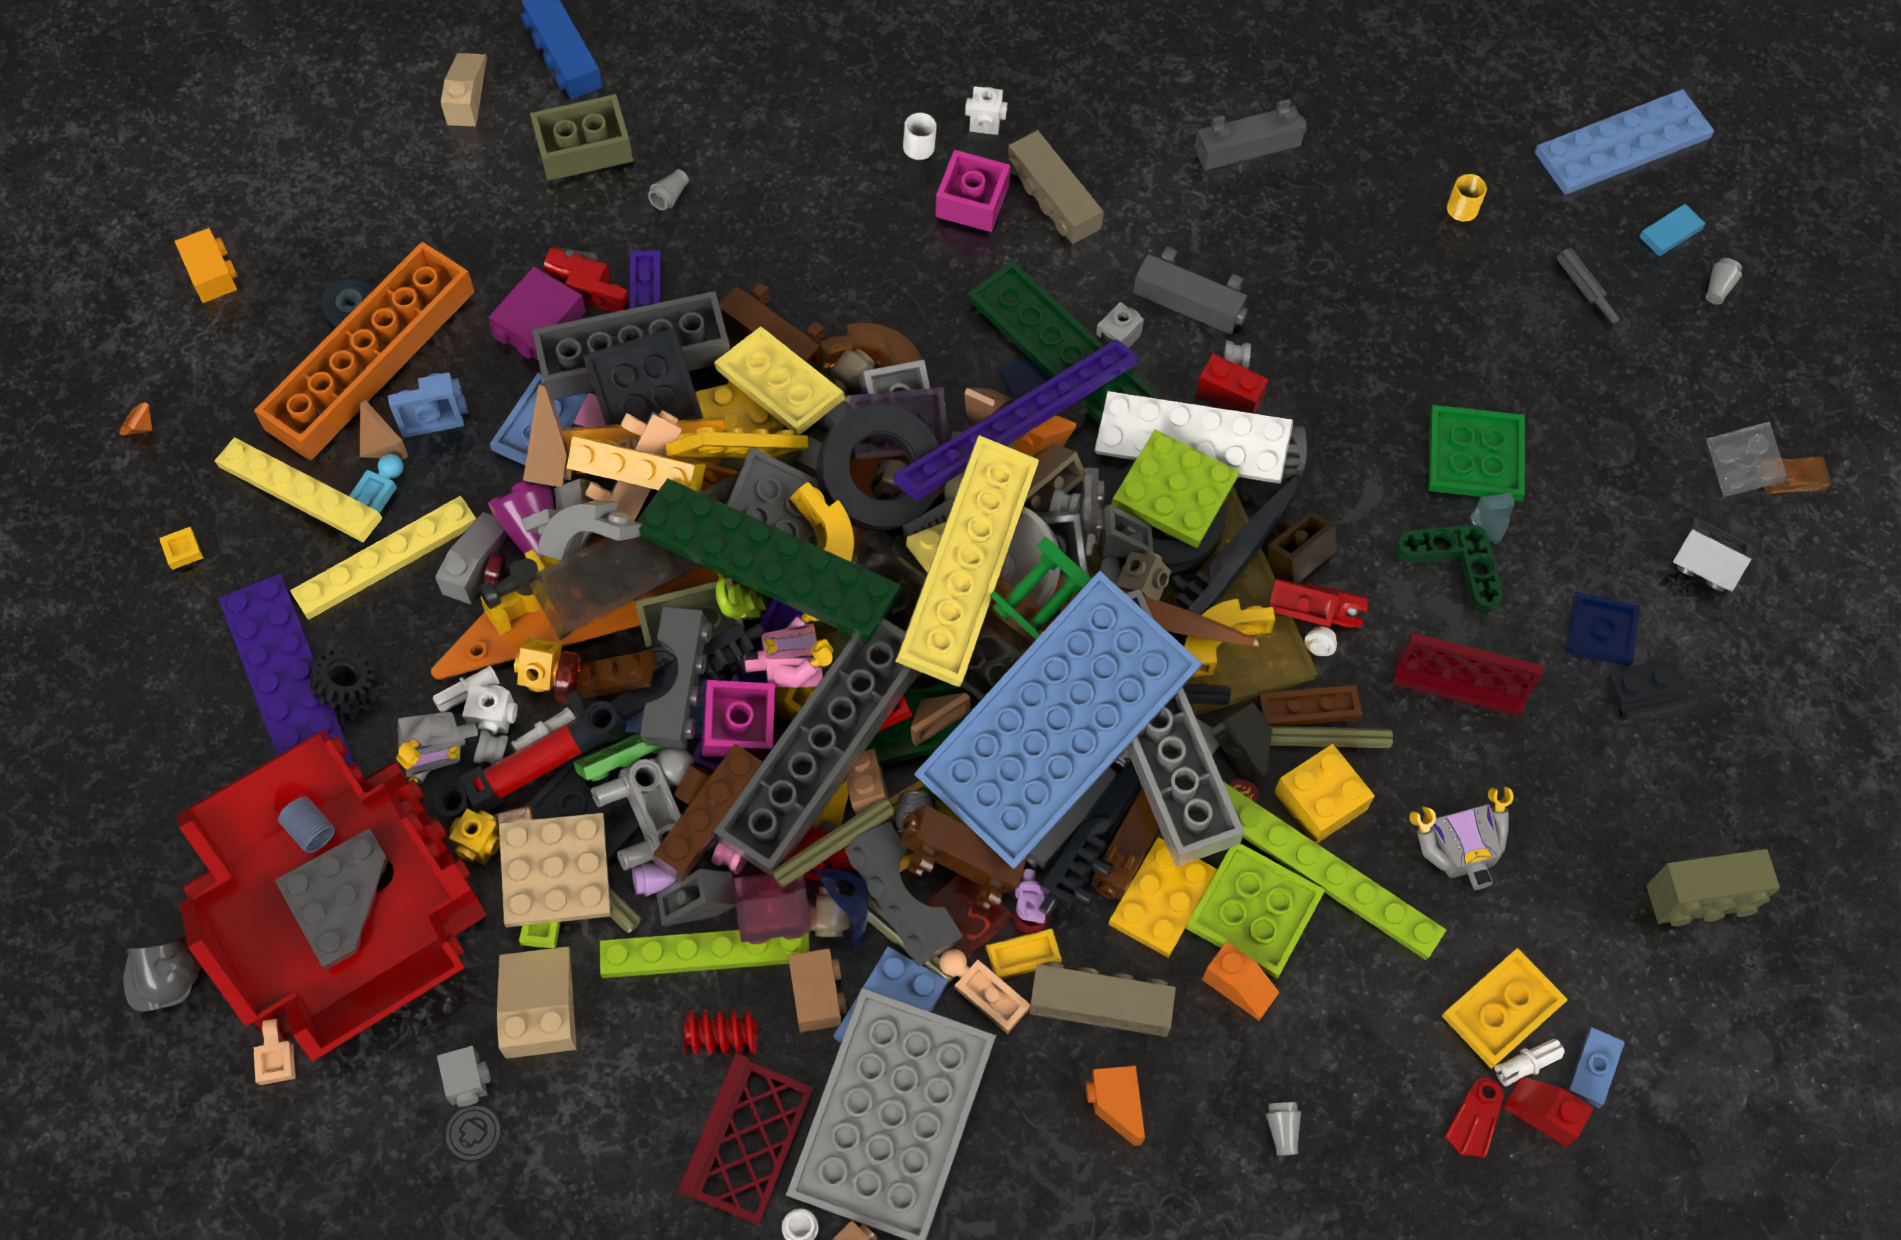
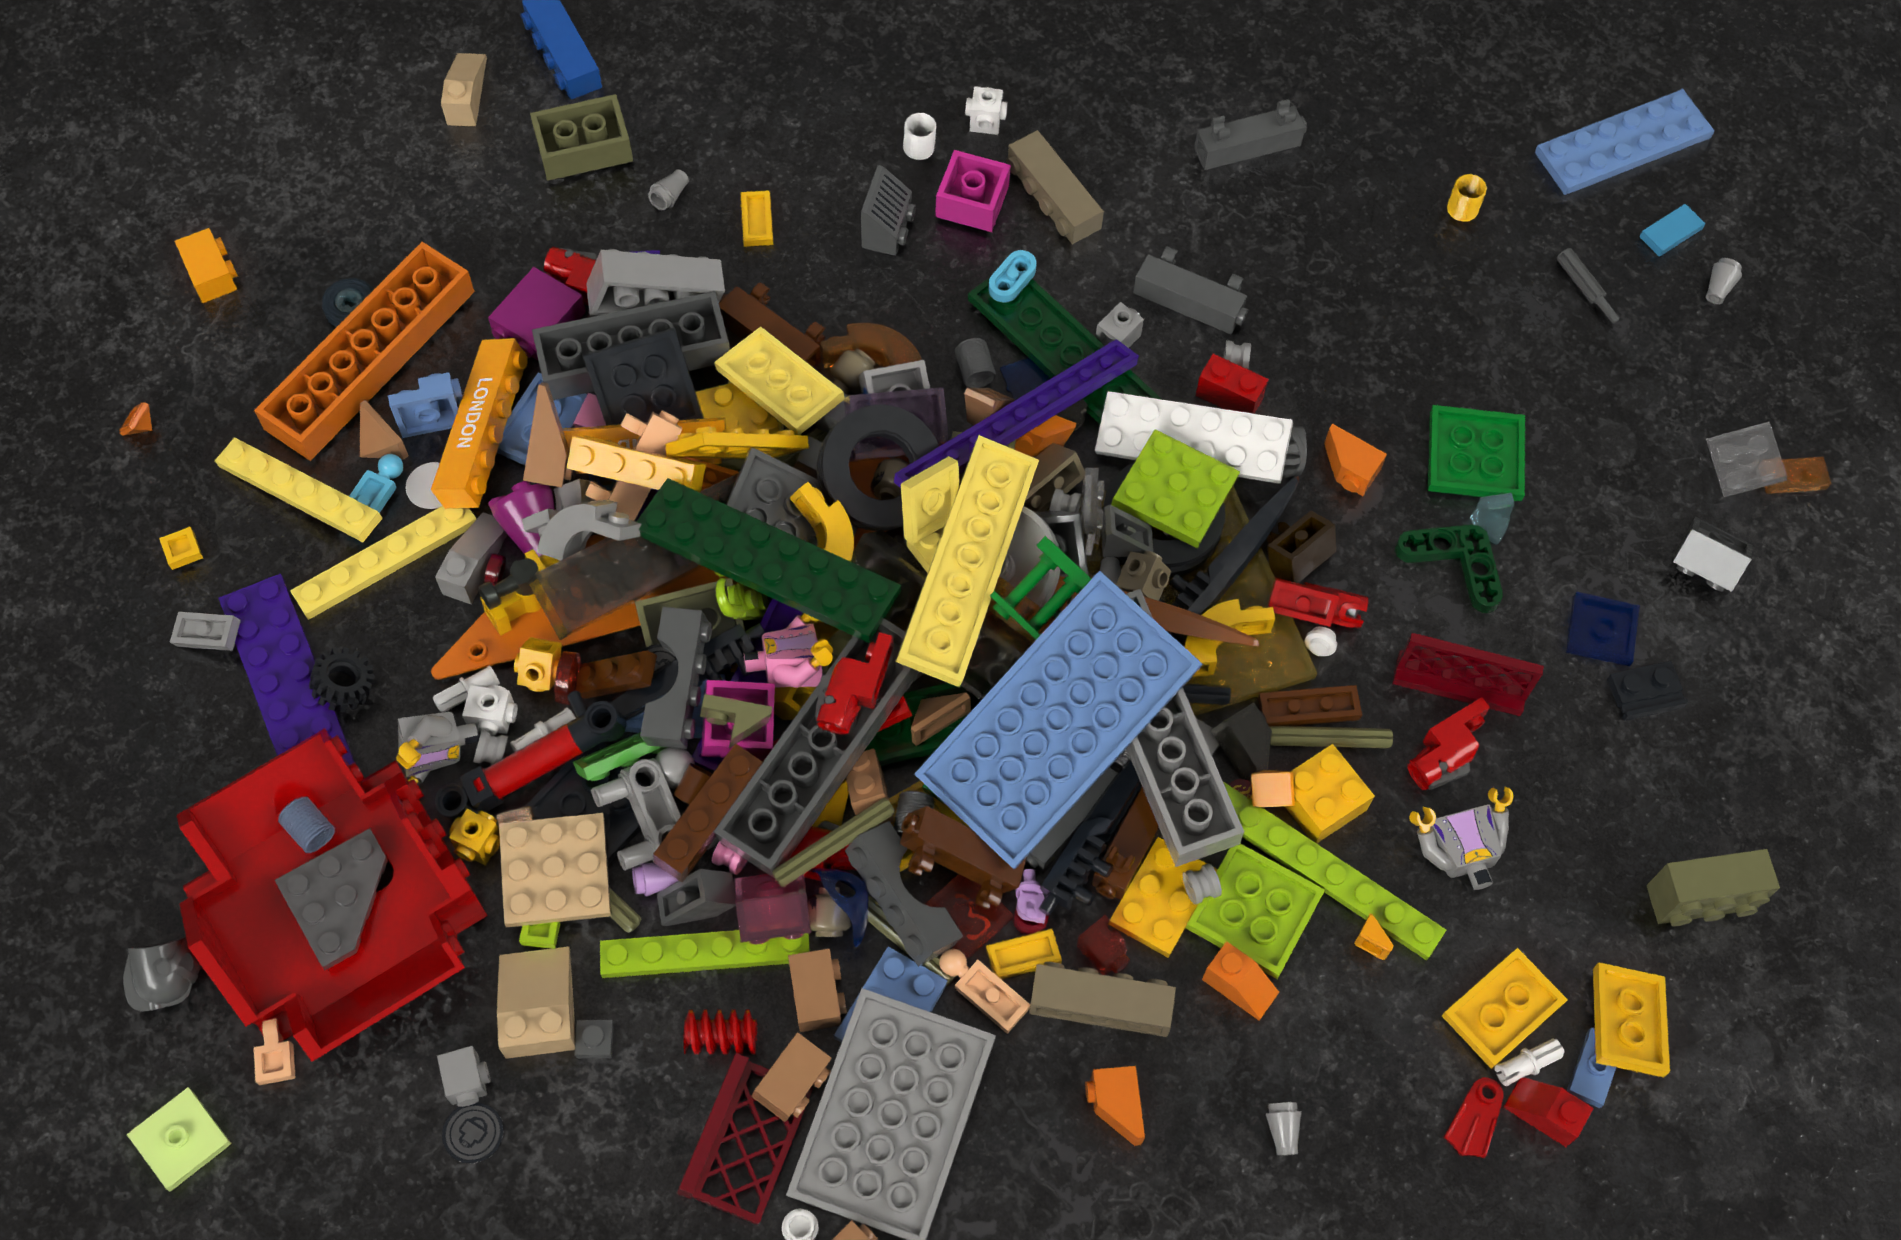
(179, 1139): none -> yellowish green plate
(205, 631): none -> light grey plate
(419, 486): none -> white sticker
(479, 424): none -> light orange brick
(594, 1039): none -> dark grey plate
(642, 279): none -> light grey brick
(744, 715): none -> olive slope
(756, 218): none -> yellow tile
(792, 1077): none -> medium nougat brick
(852, 685): none -> red plate
(886, 213): none -> dark grey slope
(929, 499): none -> light yellow plate
(975, 363): none -> dark grey piece
(1010, 278): none -> medium azure plate
(1104, 947): none -> clear red brick
(1202, 883): none -> light grey wheel
(1272, 788): none -> light orange slope
(1352, 460): none -> orange slope
(1374, 939): none -> light orange slope
(1449, 748): none -> red plate
(1630, 1020): none -> yellow plate

